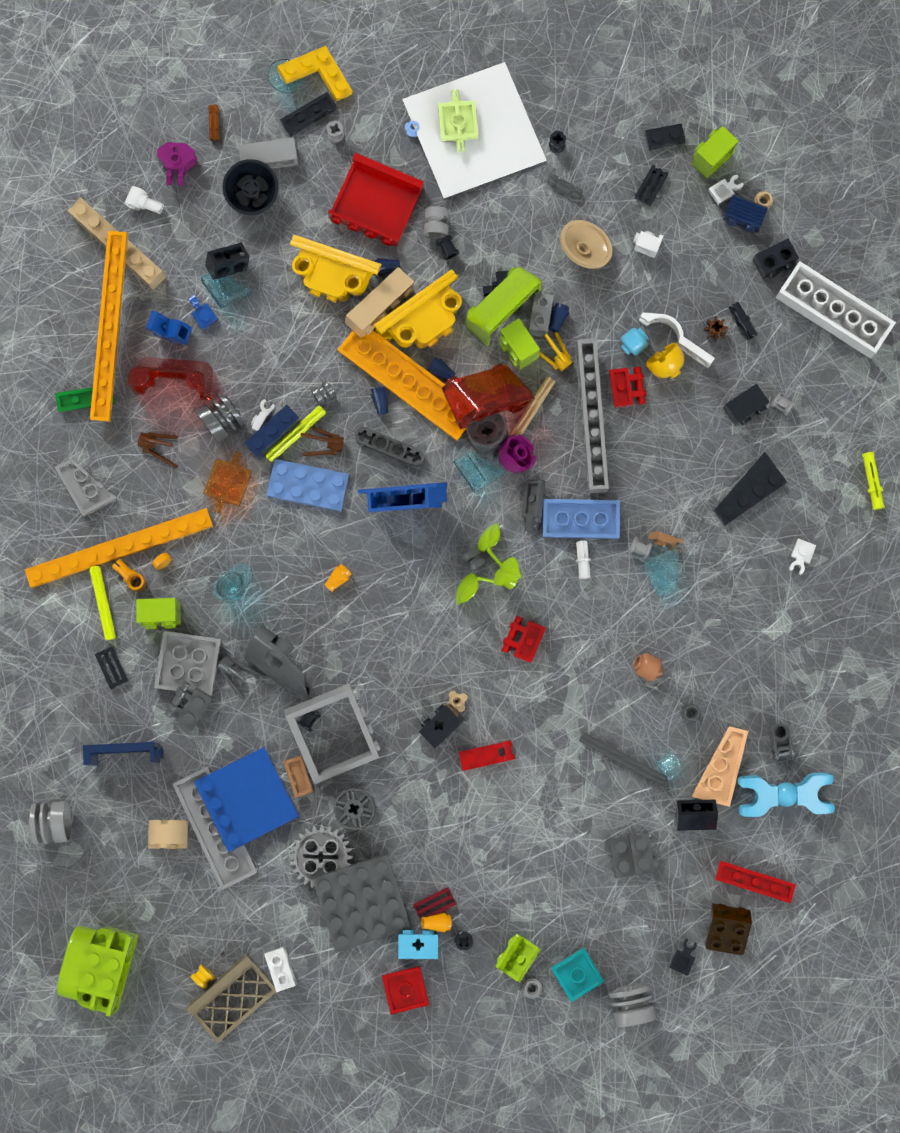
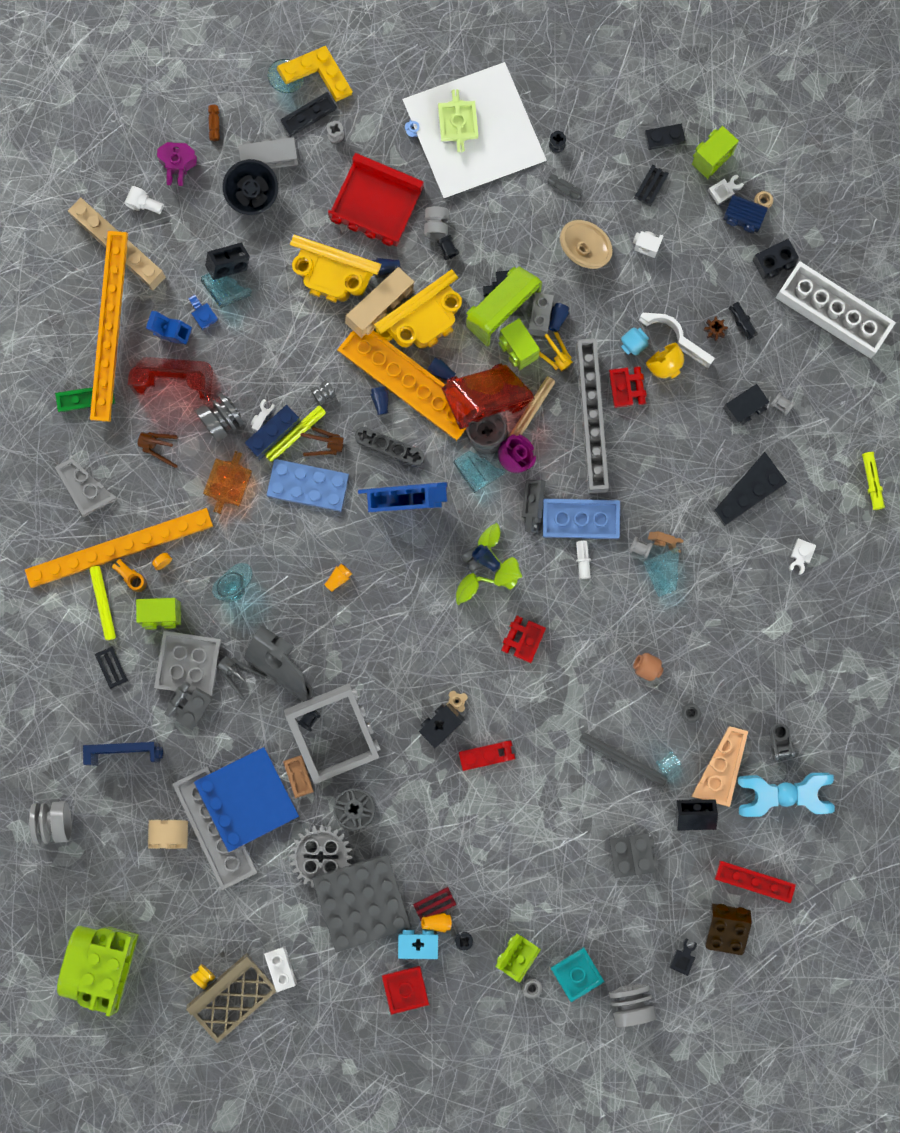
(485, 557): none -> dark blue cone

